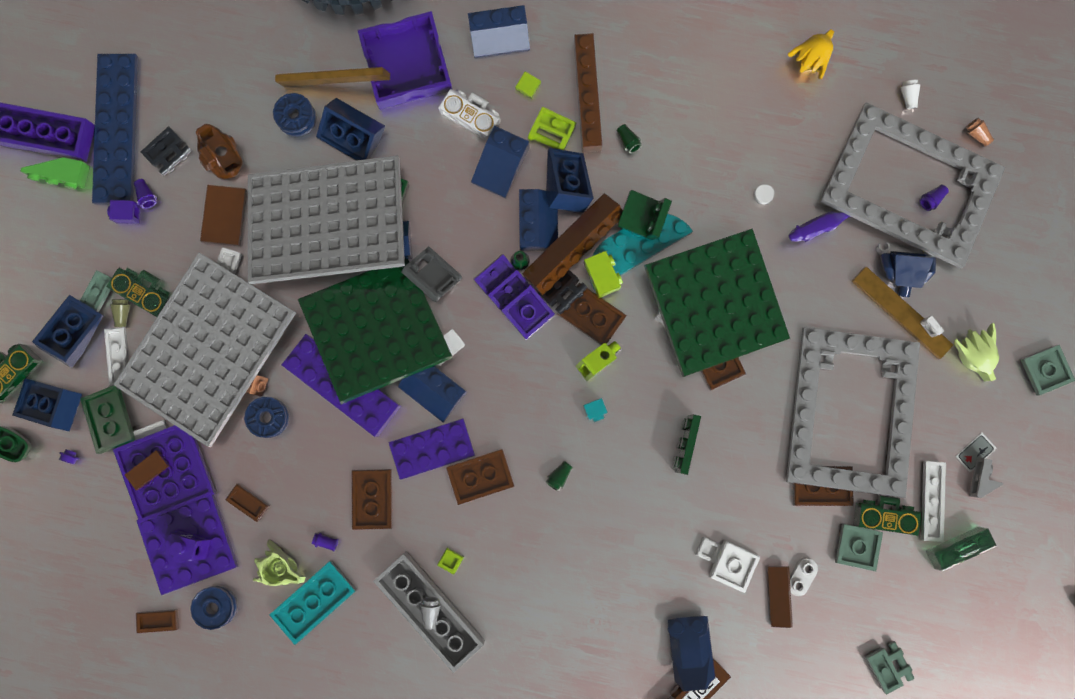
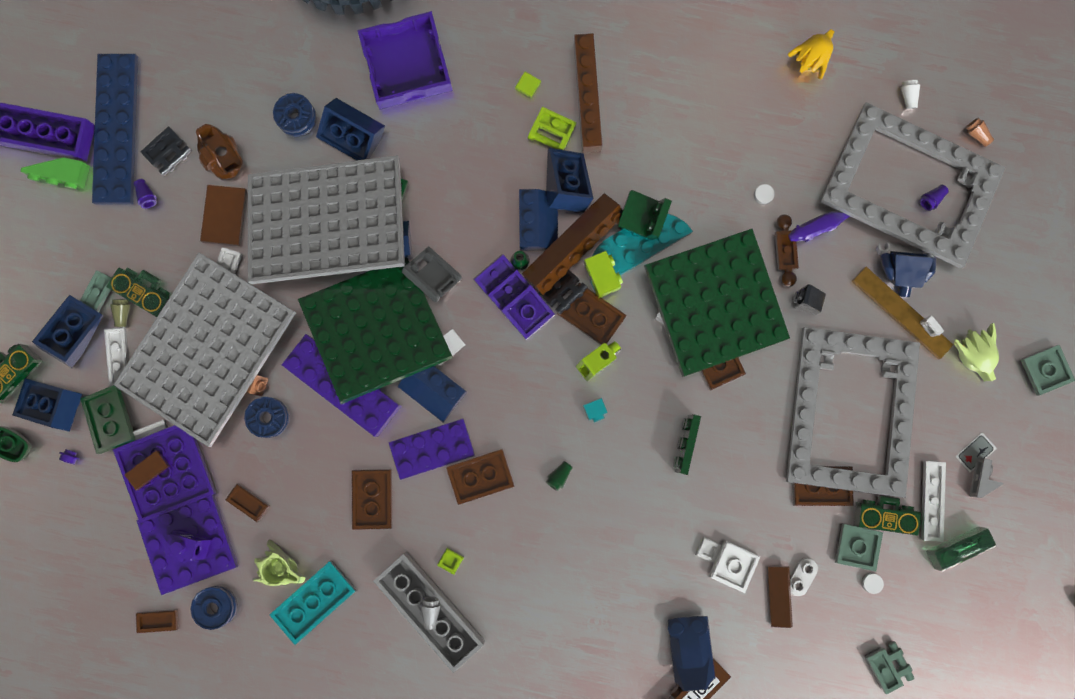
(124, 212): dark purple brick -> none
(324, 541): dark purple pin -> none
(332, 76): pearl gold tile -> none
(463, 112): white piece -> none
(499, 31): slope -> none
(500, 161): dark blue slope -> none
(629, 139): dark green cone -> none
(786, 251): none -> reddish brown plate
(809, 299): none -> black slope
(872, 583): none -> white tile

